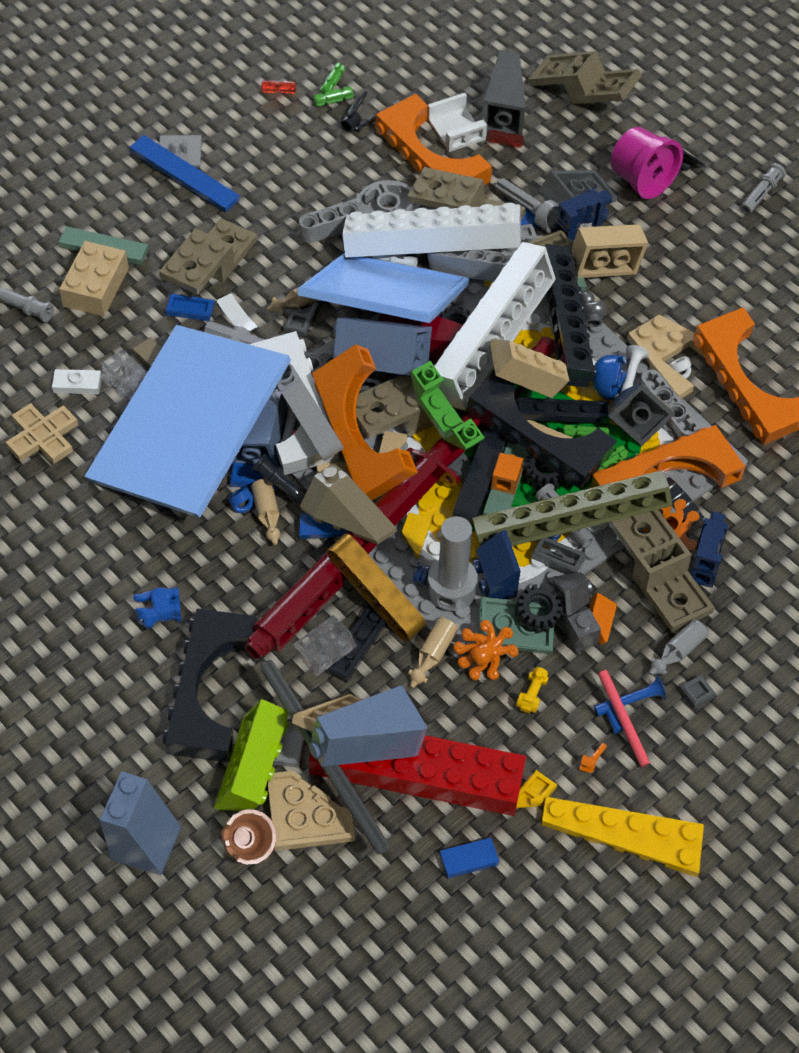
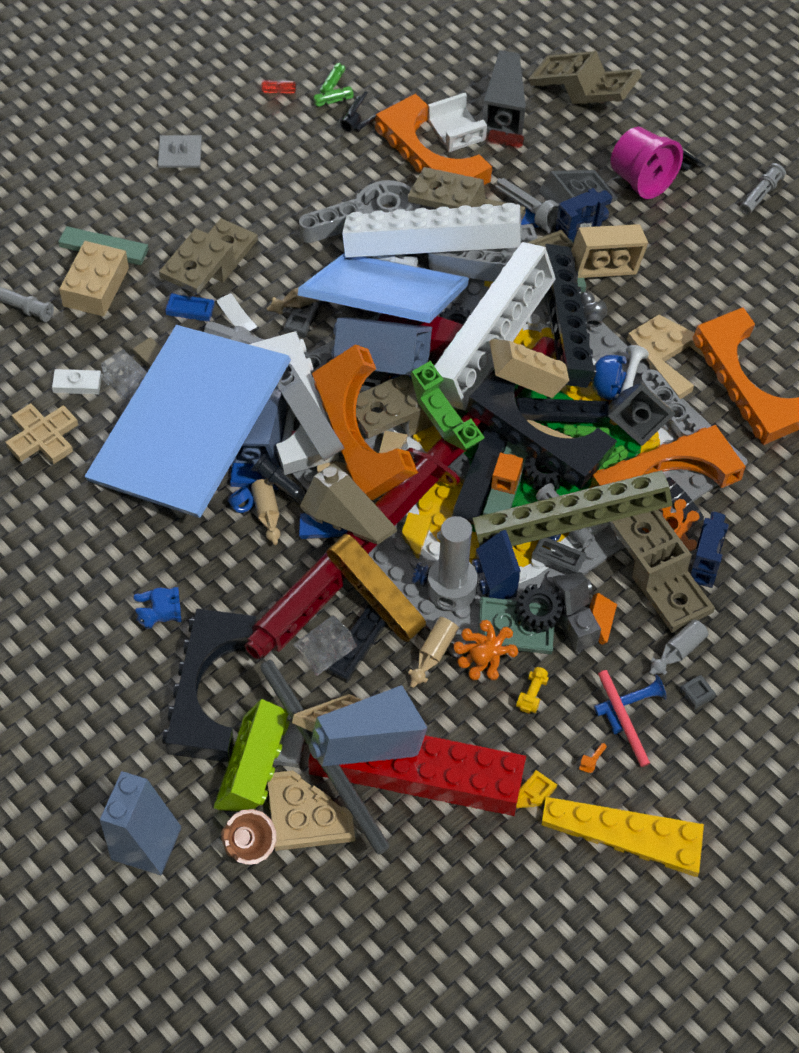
(184, 173): blue tile -> none
(469, 858): blue tile -> none
(682, 364): white tile -> none

